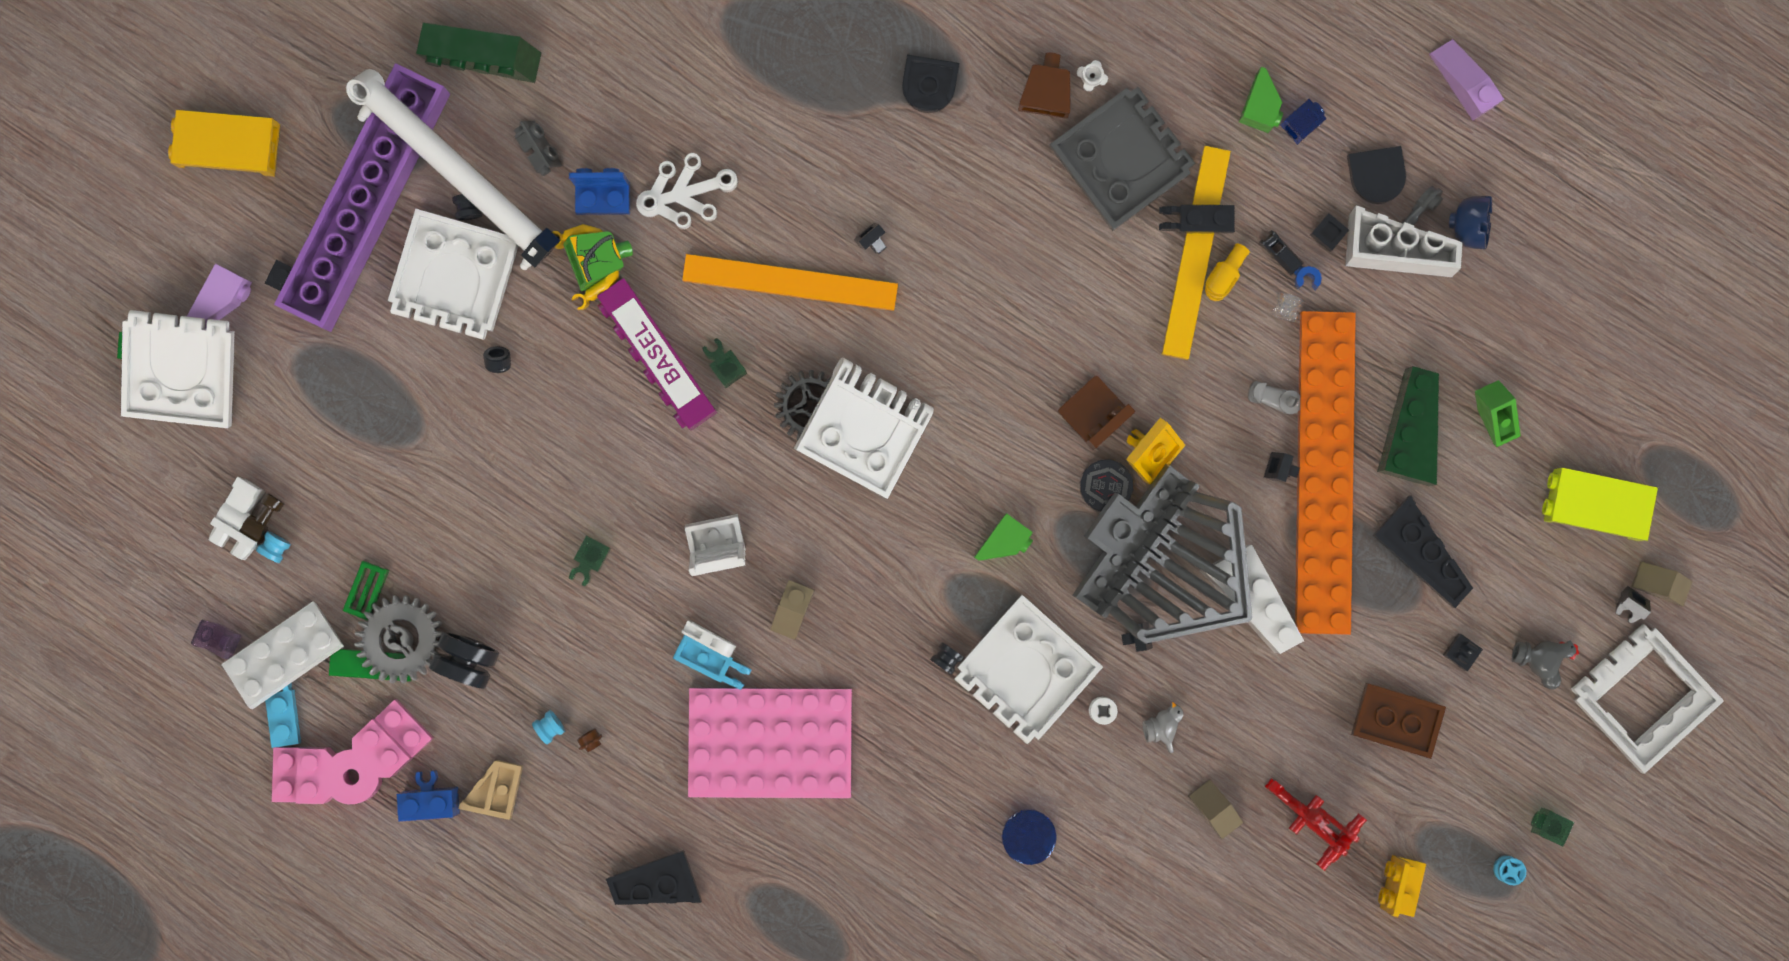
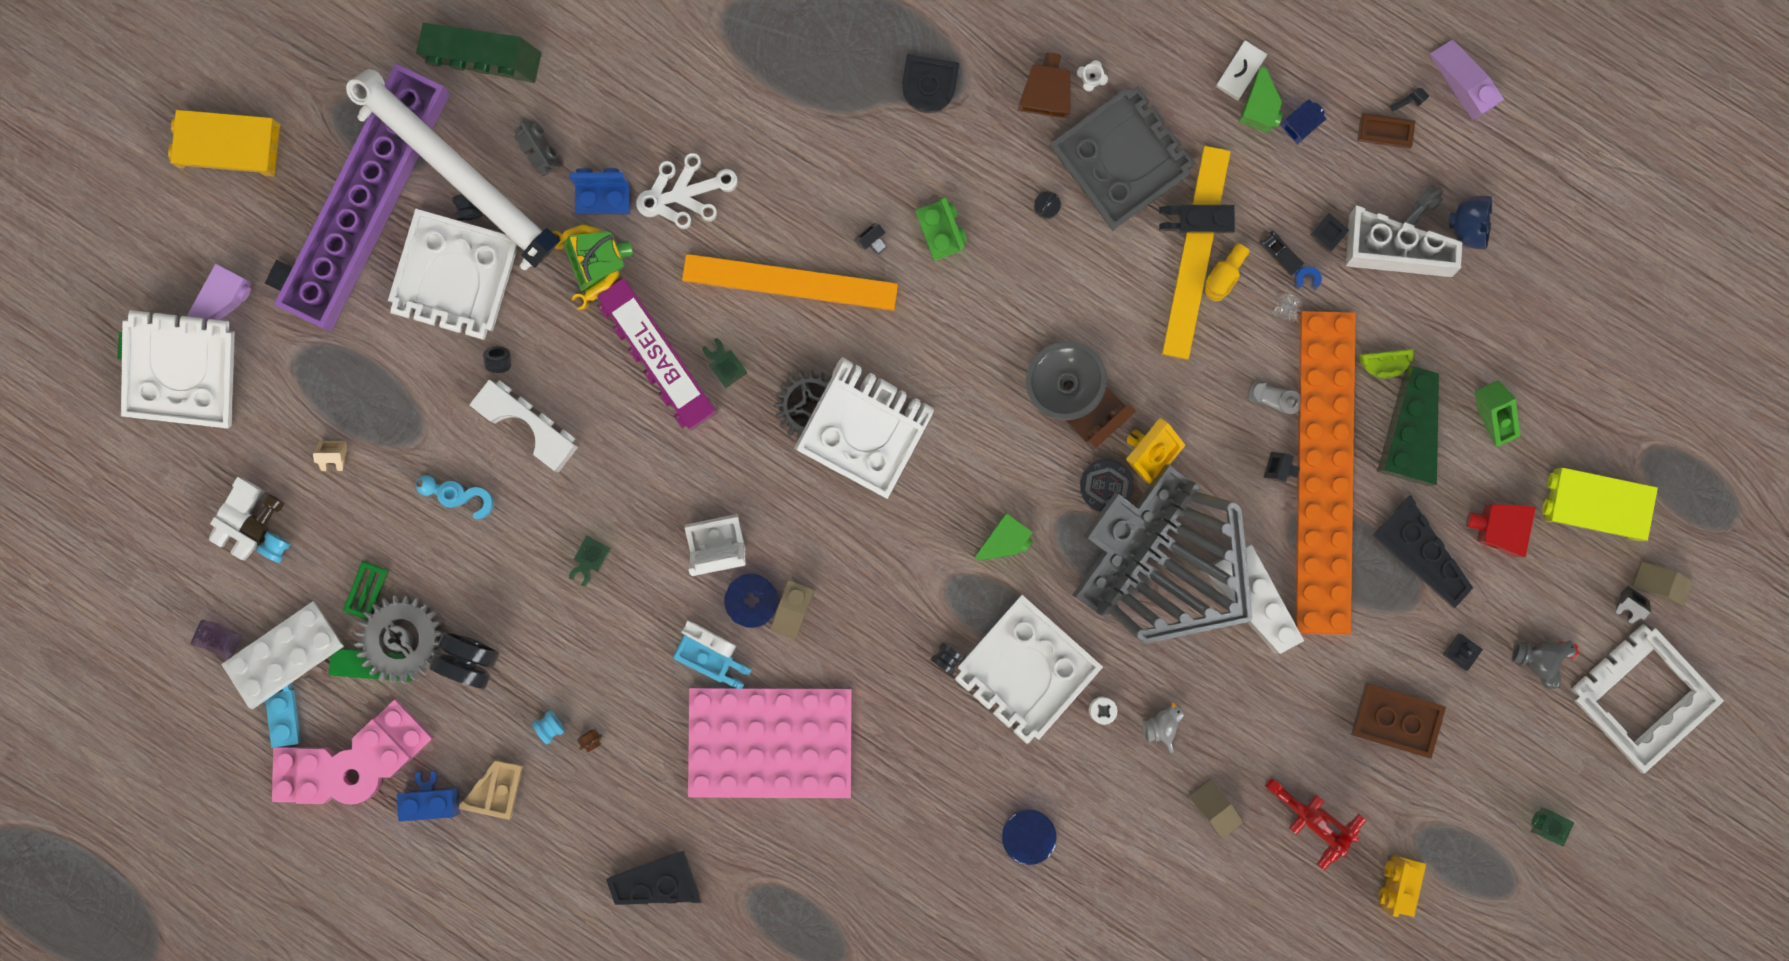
(330, 452): none -> tan tile
(453, 494): none -> medium azure piece
(550, 445): none -> white arch
(741, 612): none -> clear blue plate
(941, 229): none -> bright green bracket
(1047, 205): none -> black tile
(1065, 364): none -> dark grey dish
(1128, 639): black tile -> none
(1241, 70): none -> white tile
(1377, 174): black tile -> none
(1386, 130): none -> reddish brown tile
(1386, 364): none -> lime plate
(1418, 96): none -> black hand
(1504, 527): none -> red torso
(1515, 870): medium azure wheel -> none

